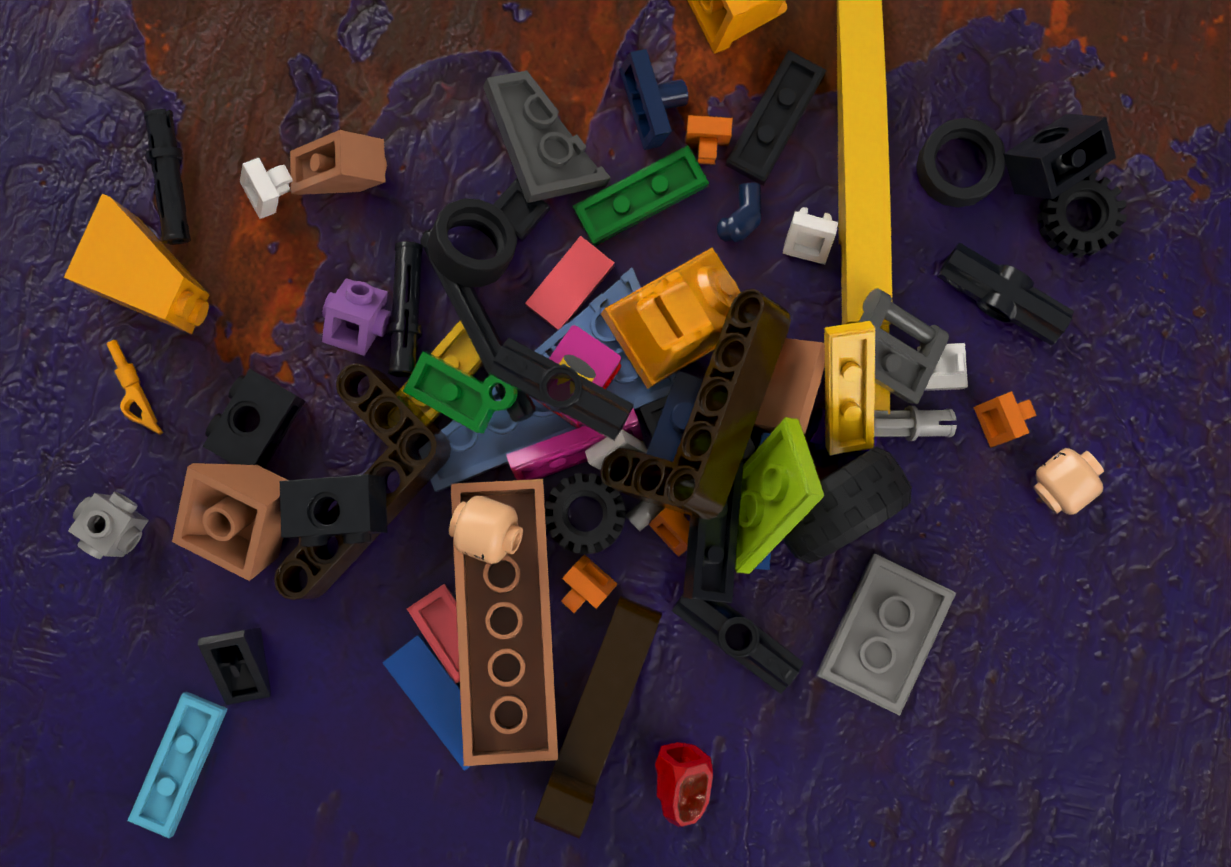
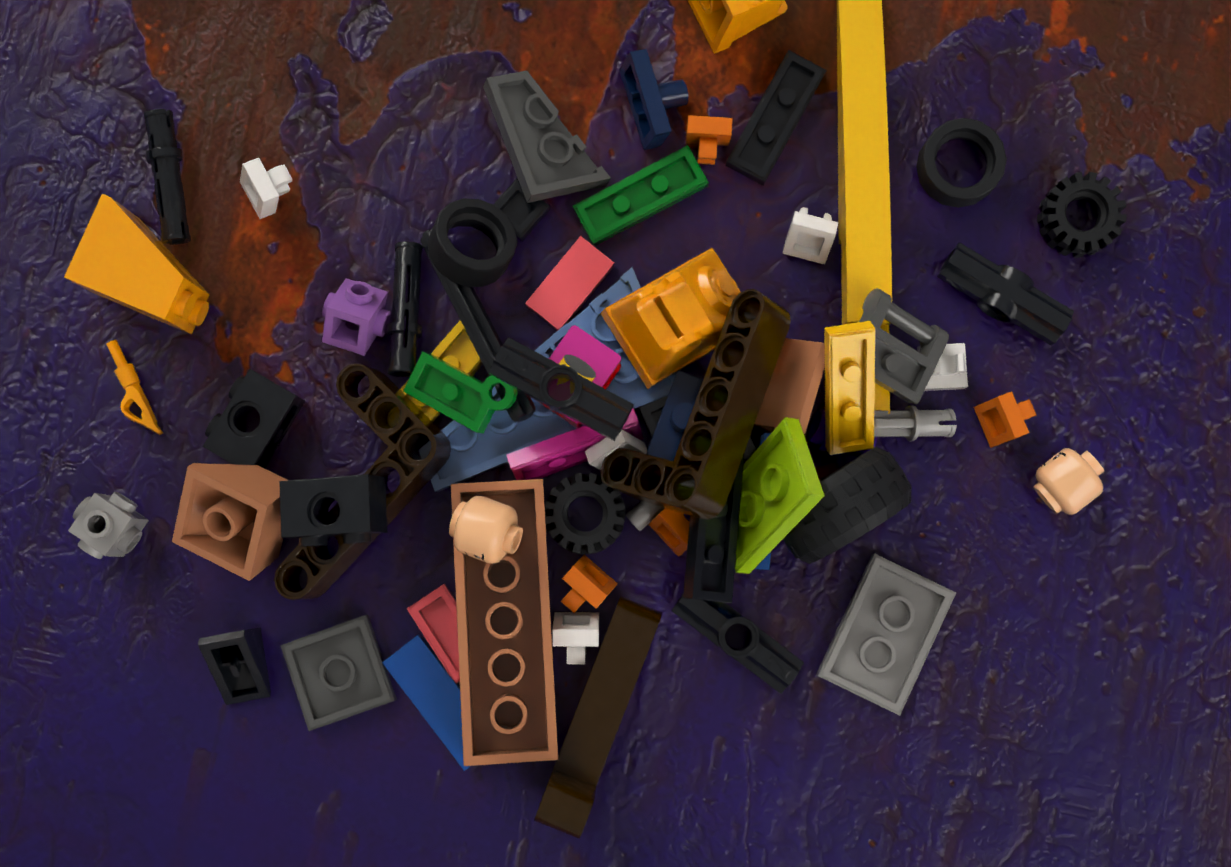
(177, 764): medium azure tile -> none
(338, 164): nougat slope -> none
(338, 672): none -> dark grey tile
(576, 633): none -> white tile
(683, 782): red rock -> none
(745, 218): dark blue arm -> none
(1060, 155): black brick -> none

